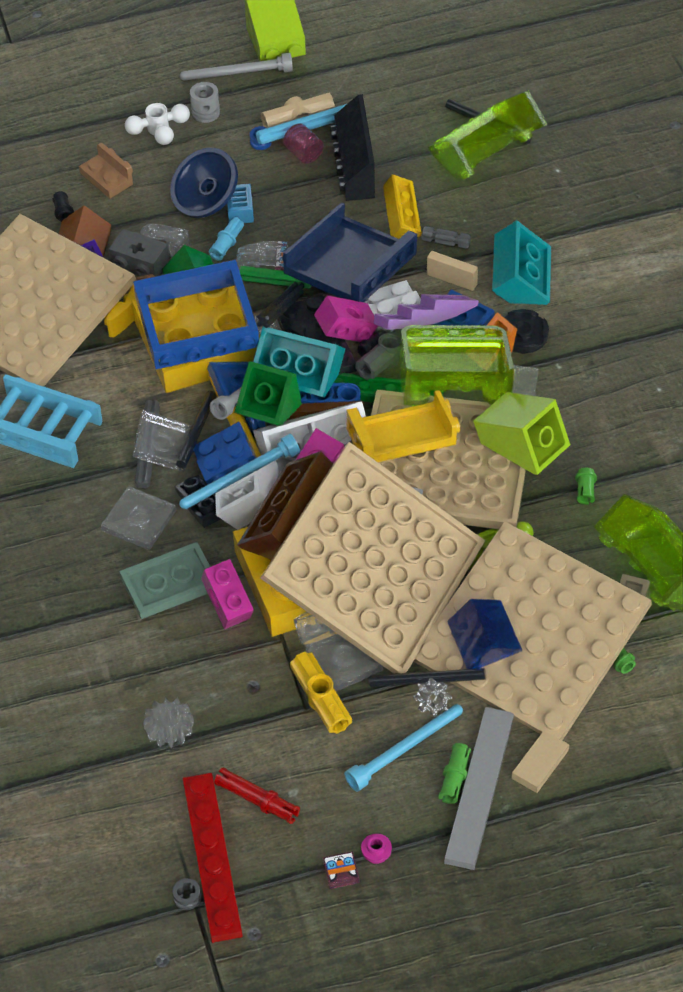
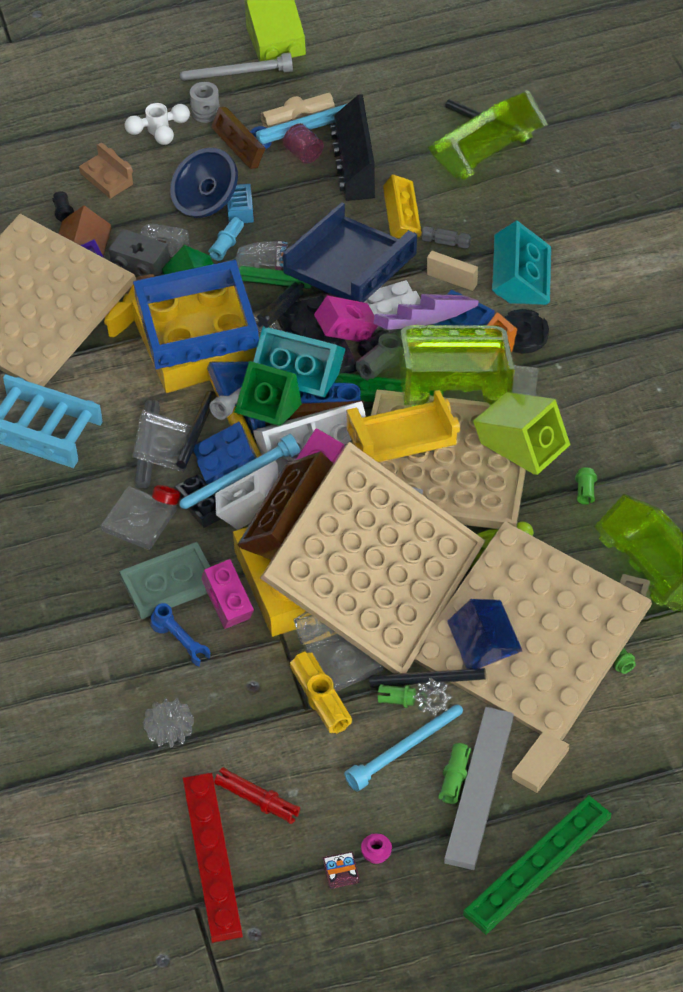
(163, 622): none -> blue brick
(166, 495): none -> red tile
(178, 892): dark grey bush -> none
(238, 137): none -> reddish brown plate
(398, 695): none -> bright green pin
(536, 864): none -> green tile

